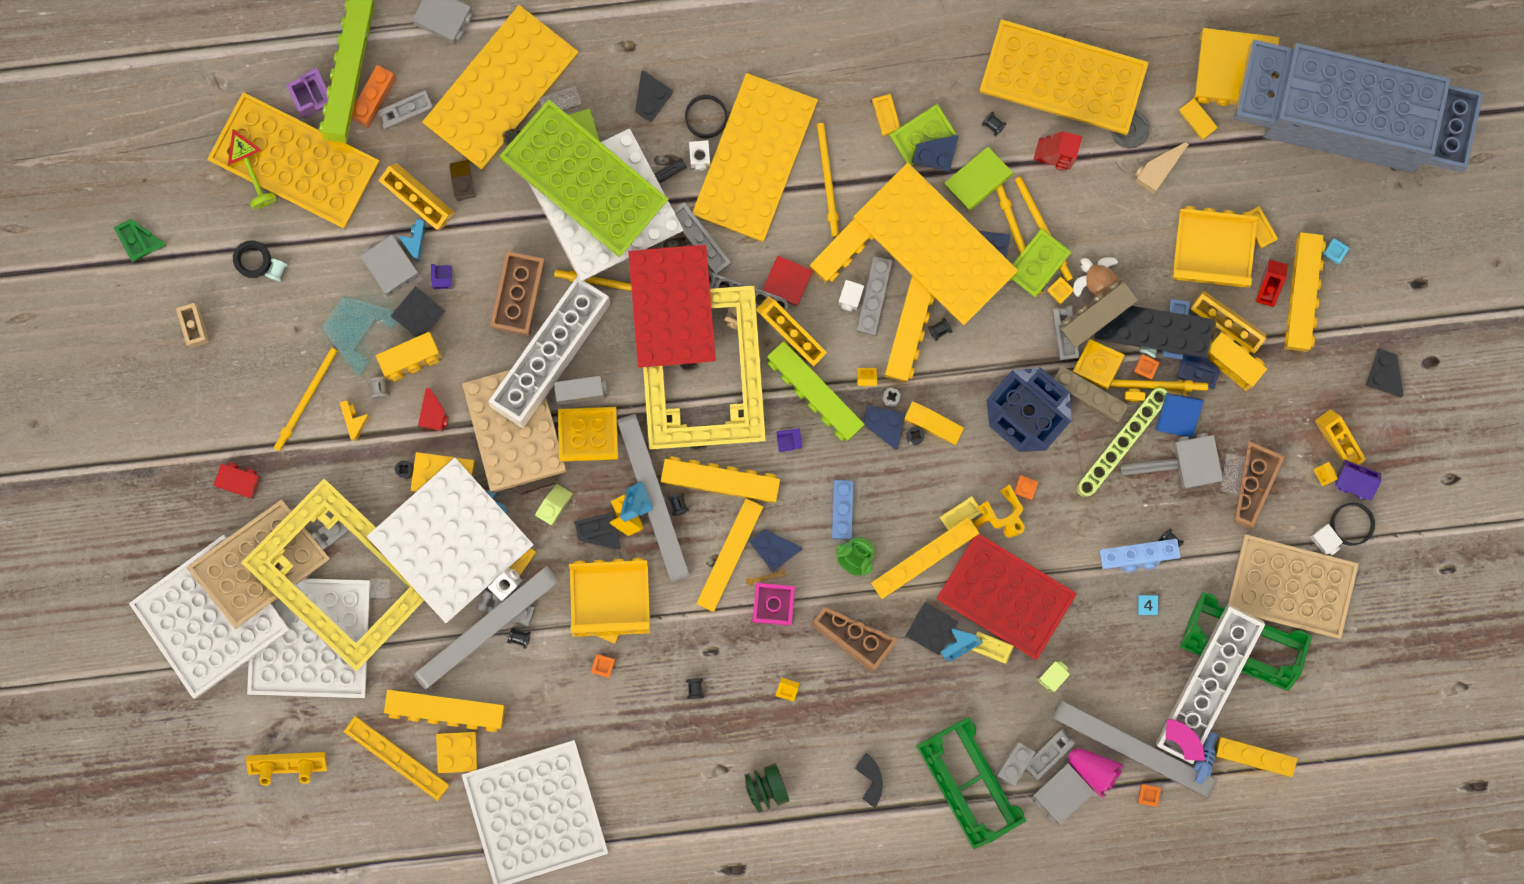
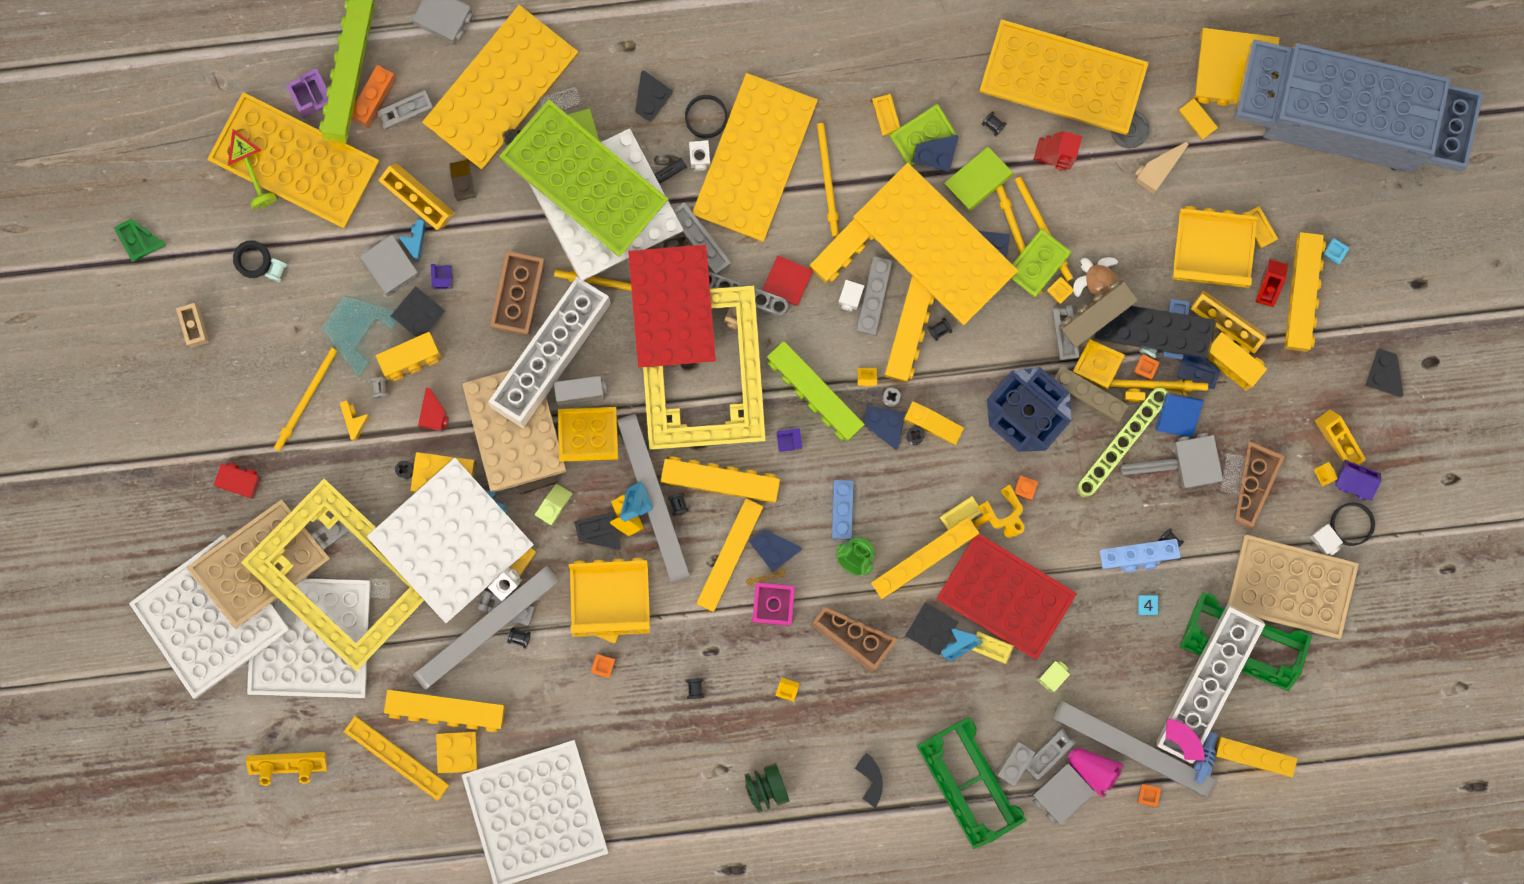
(791, 331): yellow brick -> none

